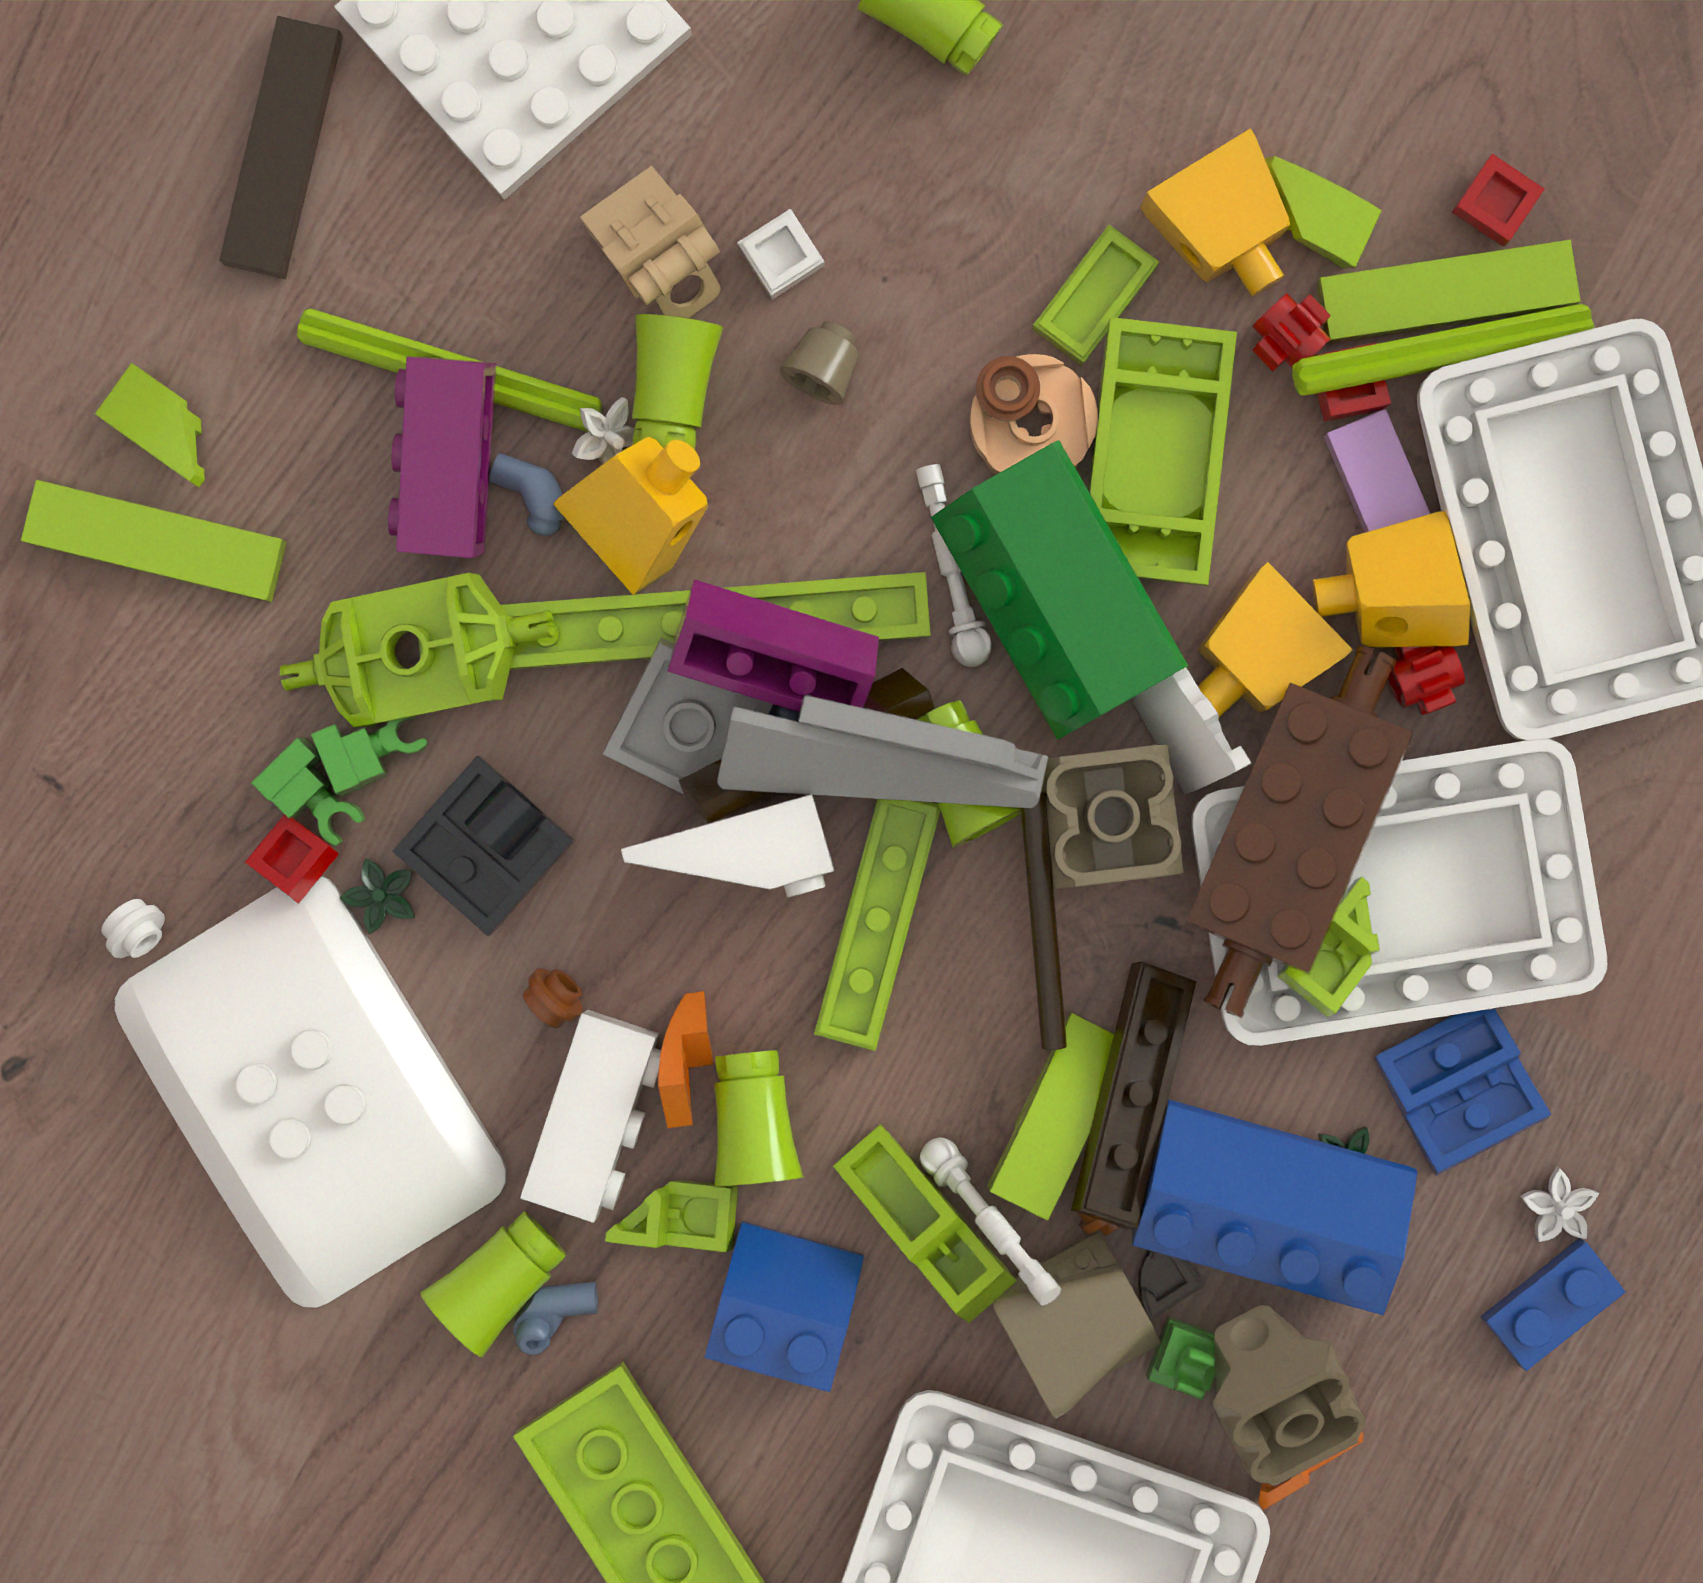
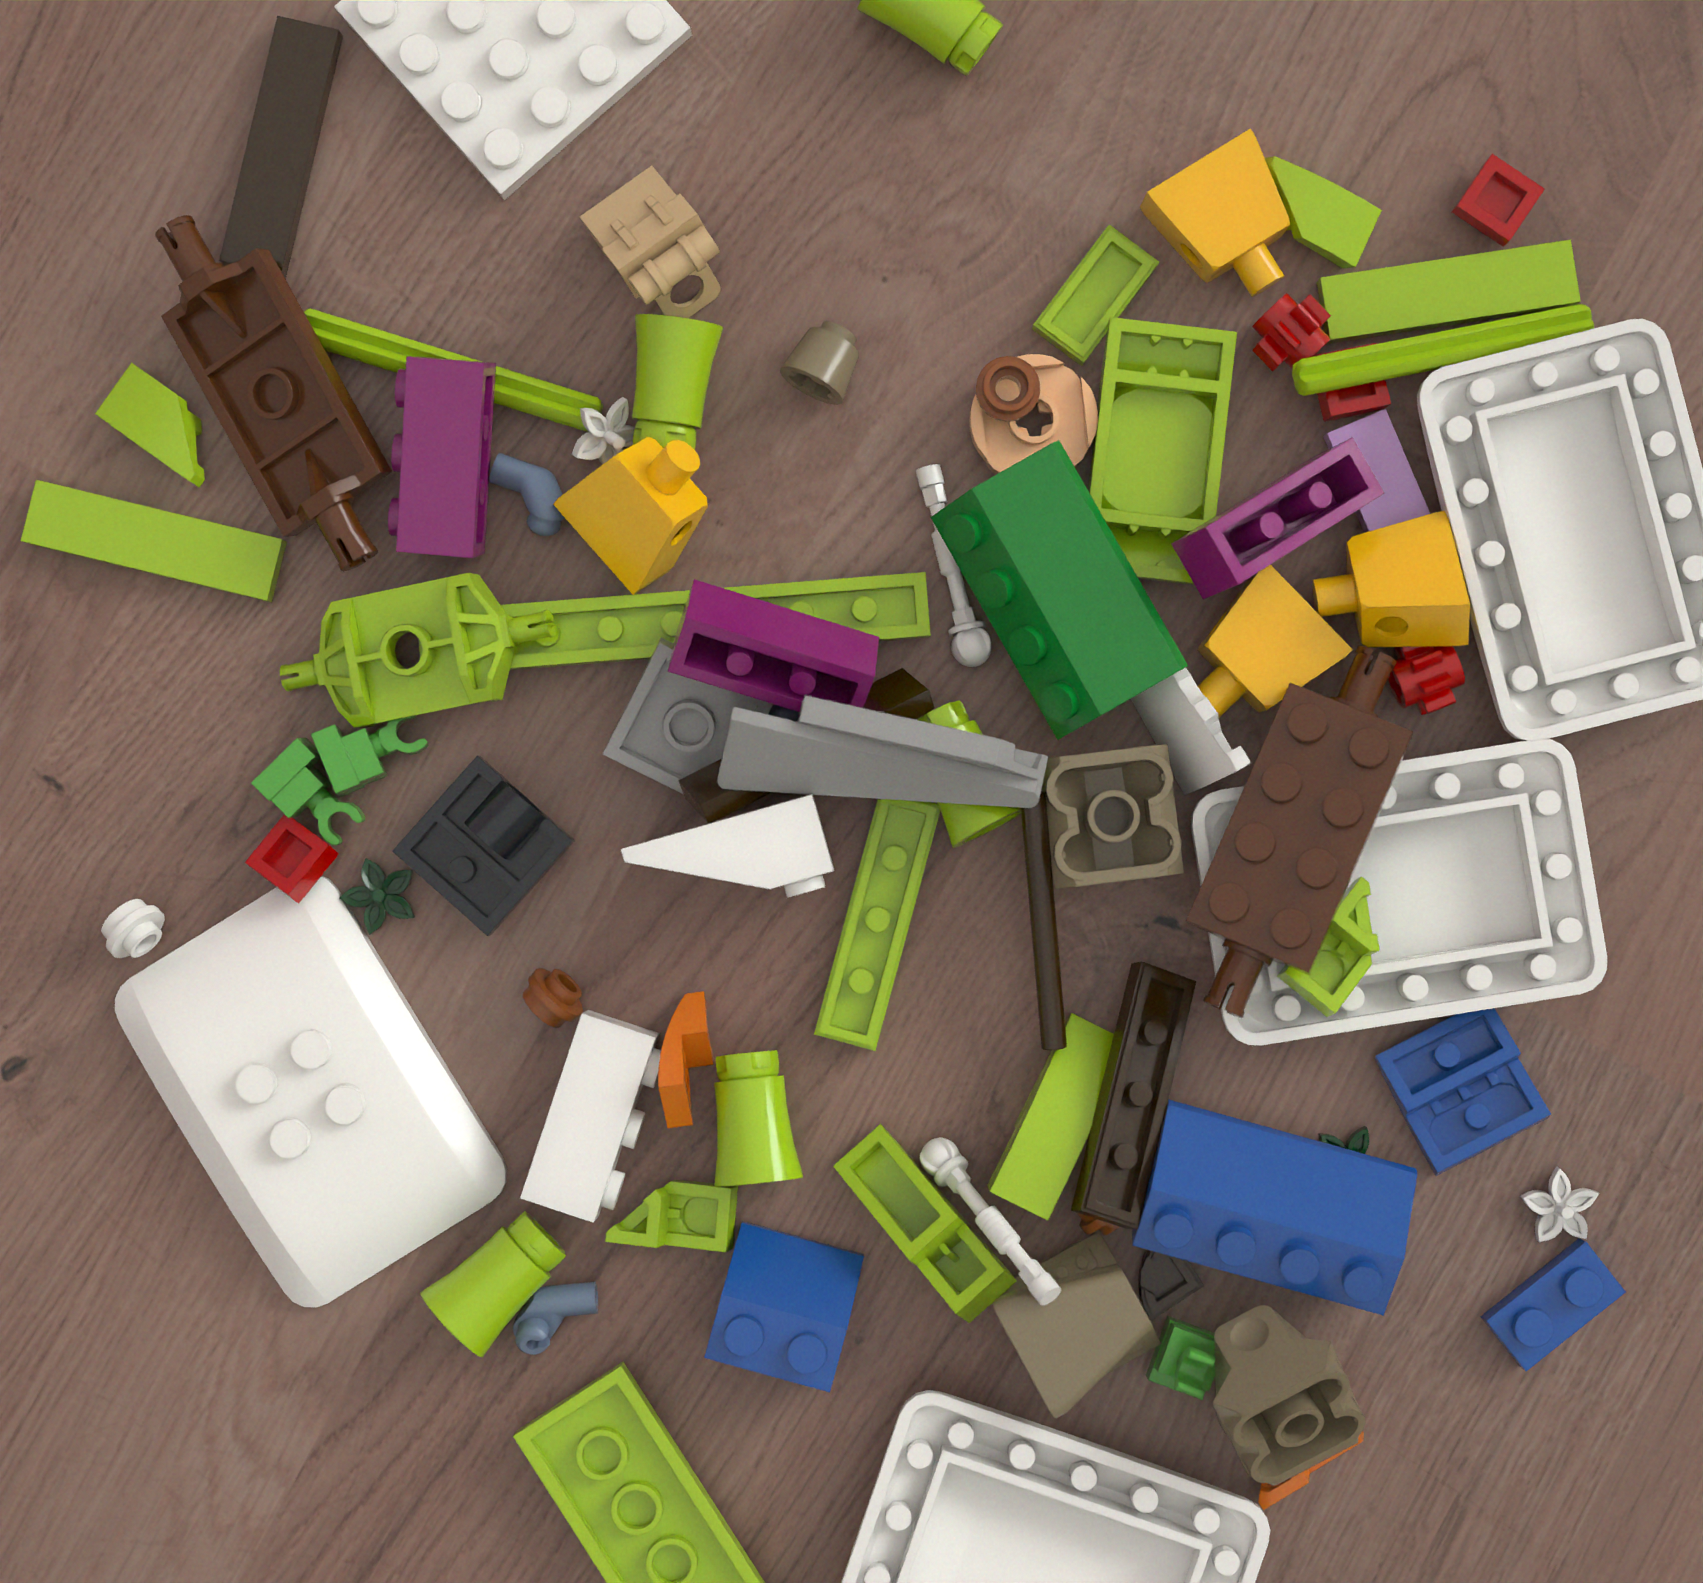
(273, 391): none -> reddish brown plate
(781, 254): white tile -> none
(1277, 519): none -> magenta brick

